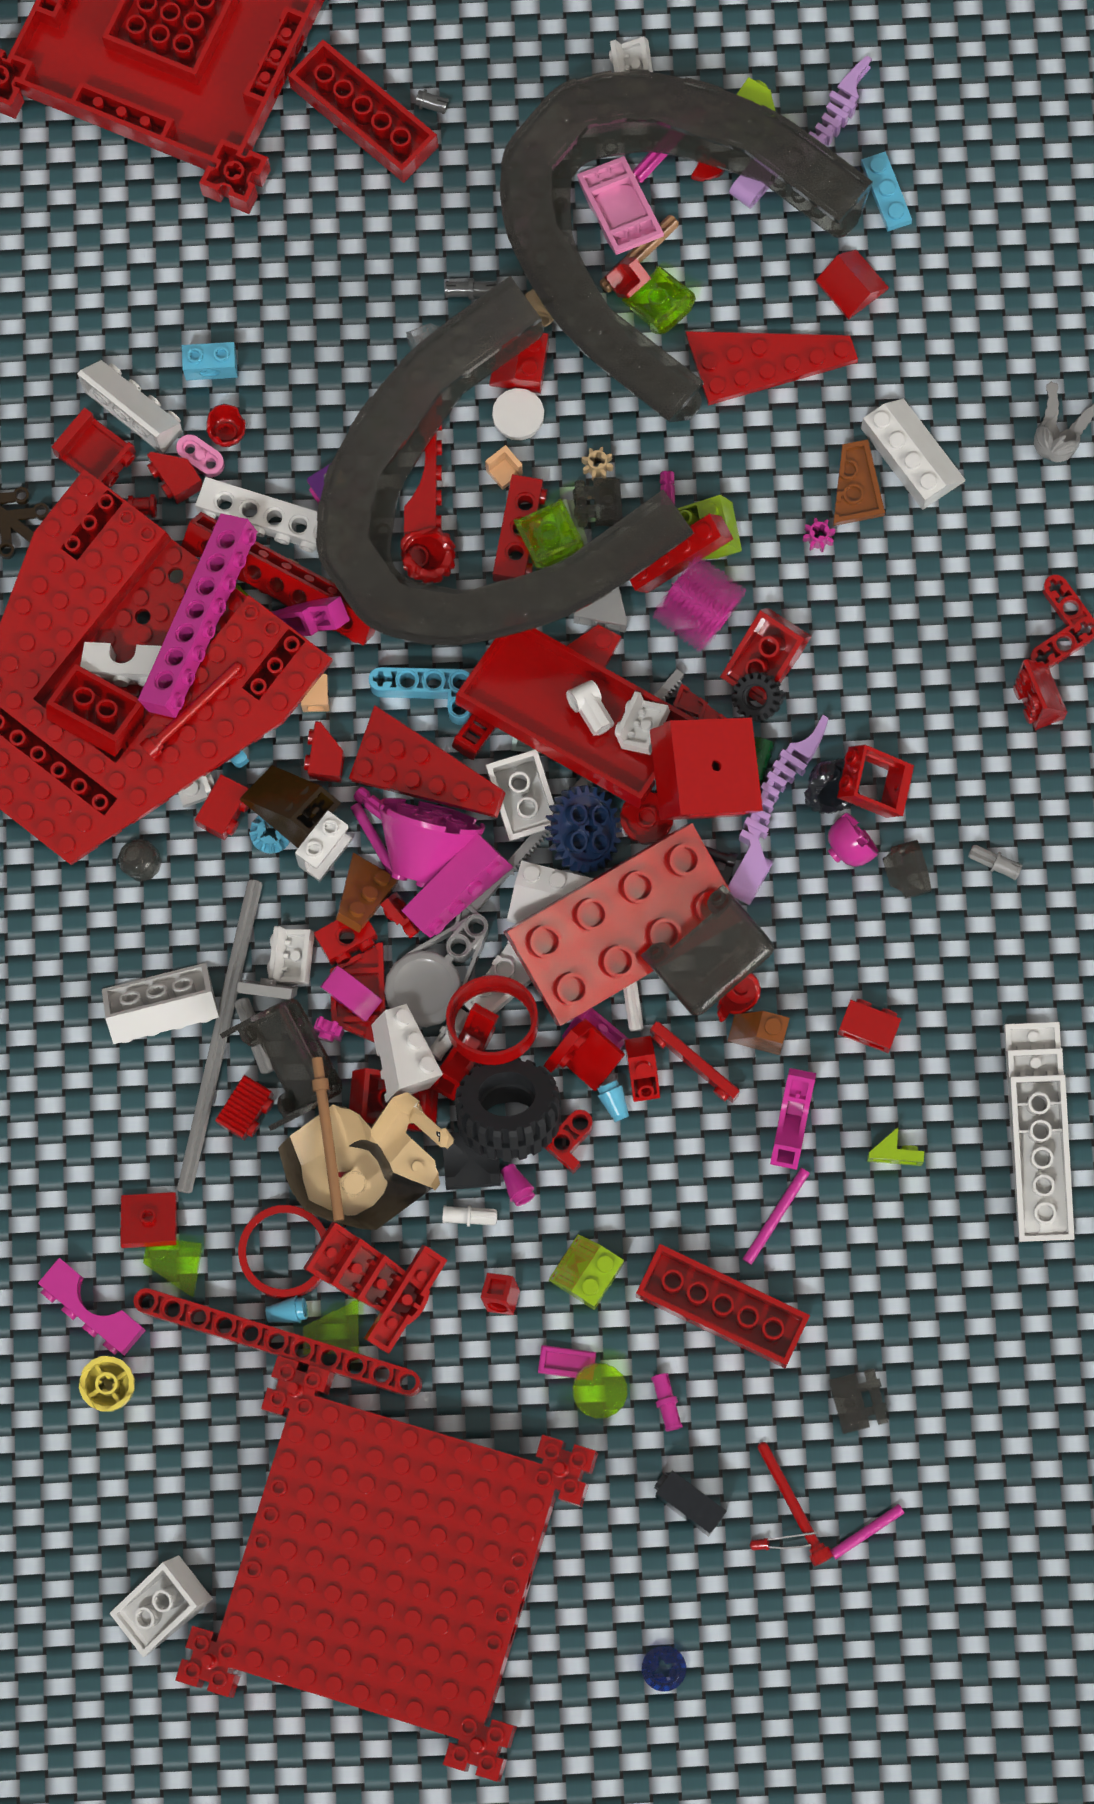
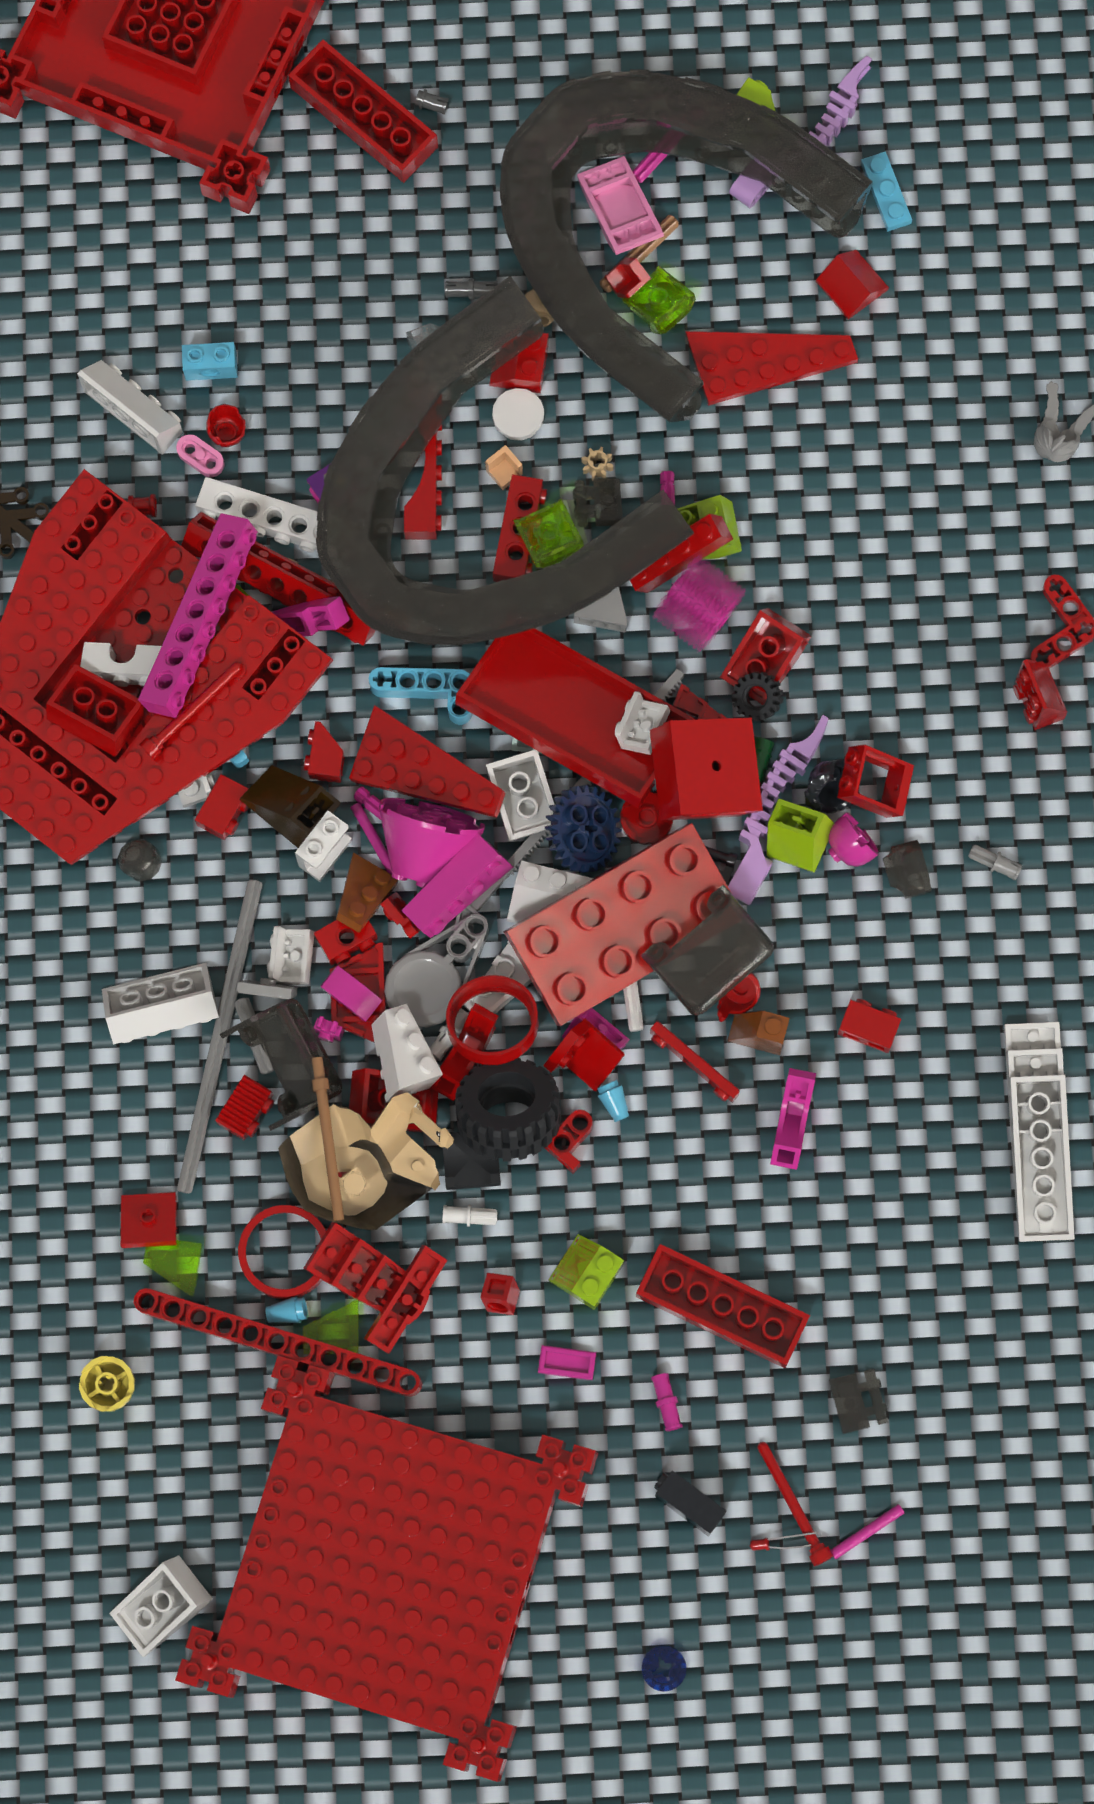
(65, 1285): dark pink arch -> none
(94, 448): red panel -> none
(177, 475): red slope -> none
(266, 844): medium azure gear -> none
(317, 697): light nougat panel -> none
(428, 554): red hair -> none
(469, 744): red slope -> none
(518, 1187): dark pink cone -> none
(587, 701): white piece -> none
(597, 645): red wing -> none
(599, 1390): clear neon green tile -> none
(630, 55): white bracket -> none
(642, 1068): red slope -> none
(706, 172): red tile -> none
(776, 1216): dark pink bar -> none
(797, 835): none -> lime slope
(820, 542): dark pink gear -> none
(858, 487): dark orange wing -> none
(887, 1152): lime slope -> none
(911, 452): white slope -> none

